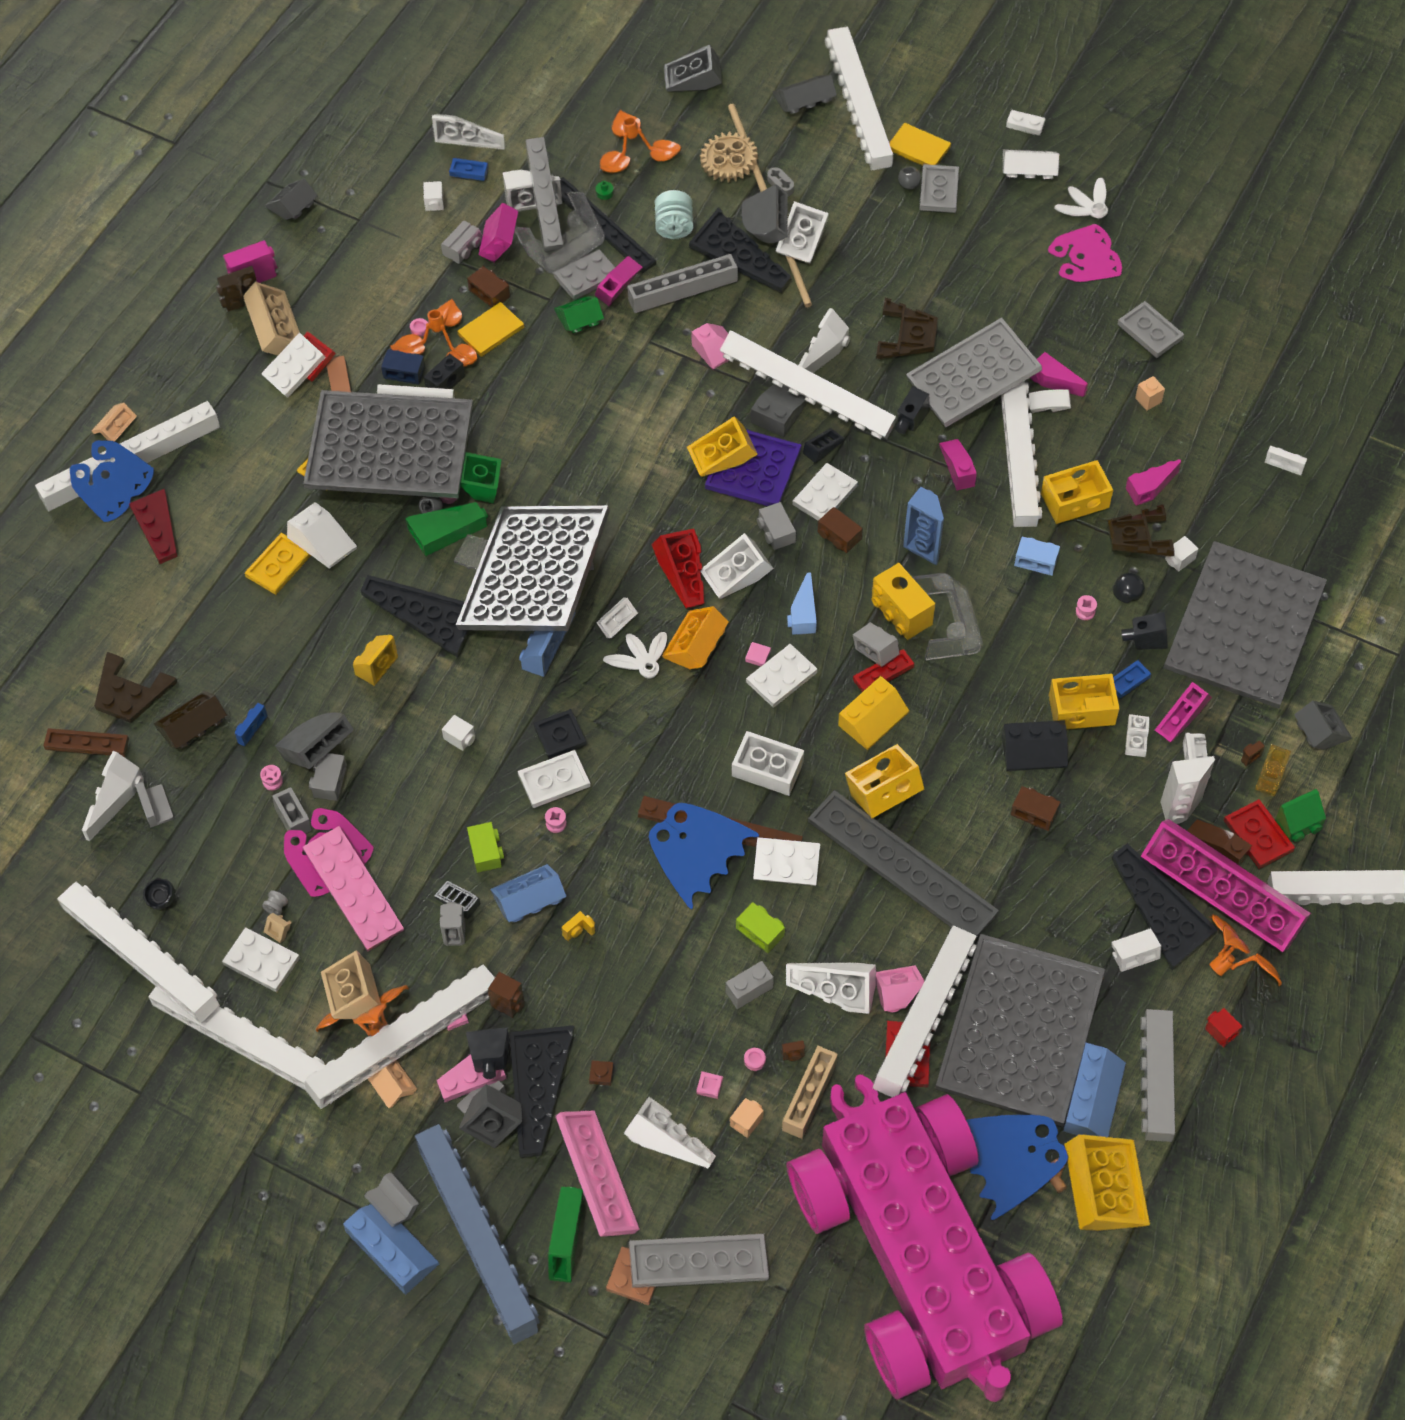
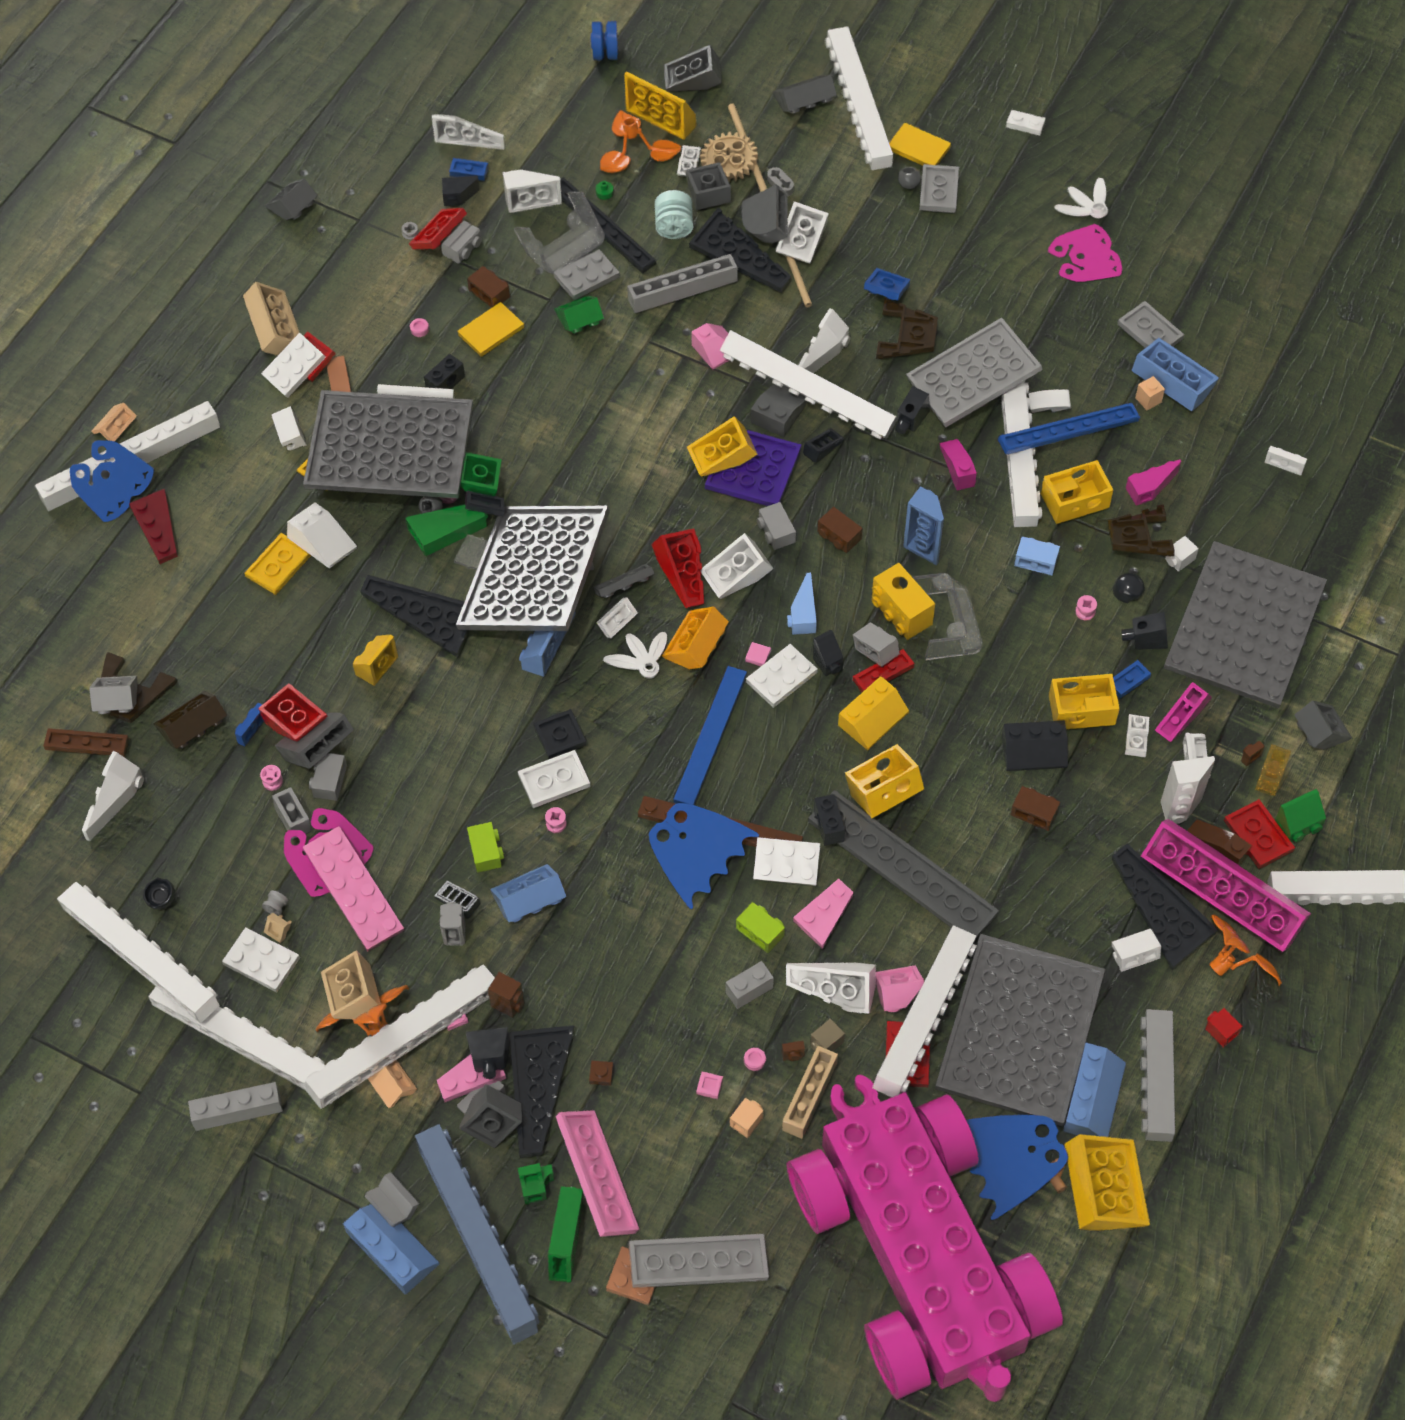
(113, 694): none -> light grey slope
(154, 804): light grey panel -> none
(234, 286): dark brown plate -> none
(235, 1106): none -> light grey brick
(255, 255): dark pink brick -> none
(288, 428): none -> white hinge
(291, 713): none -> red slope
(403, 366): dark blue brick -> none
(405, 228): none -> light grey bush
(433, 196): white brick -> none
(438, 228): none -> red plate
(448, 316): orange plant -> none
(458, 733): white brick -> none
(459, 189): none -> black slope
(484, 503): none -> black tile
(498, 232): dark pink brick -> none
(534, 1181): none -> green brick
(543, 194): light grey brick -> none
(576, 924): yellow bracket -> none
(604, 40): none -> blue wheel
(617, 280): dark pink slope -> none
(623, 581): none -> dark grey plate
(658, 107): none -> yellow slope
(658, 1132): white wedge -> none
(689, 159): none -> white slope
(708, 186): none -> dark grey slope
(710, 736): none -> blue tile
(767, 763): white brick -> none
(823, 913): none -> bright pink wing
(825, 490): white plate -> none
(827, 653): none -> black slope
(827, 1036): none -> dark tan brick
(829, 819): none -> black brick
(886, 284): none -> blue plate
(1030, 163): white slope -> none
(1058, 377): dark pink slope -> none
(1068, 428): none -> blue tile
(1177, 373): none -> medium blue slope

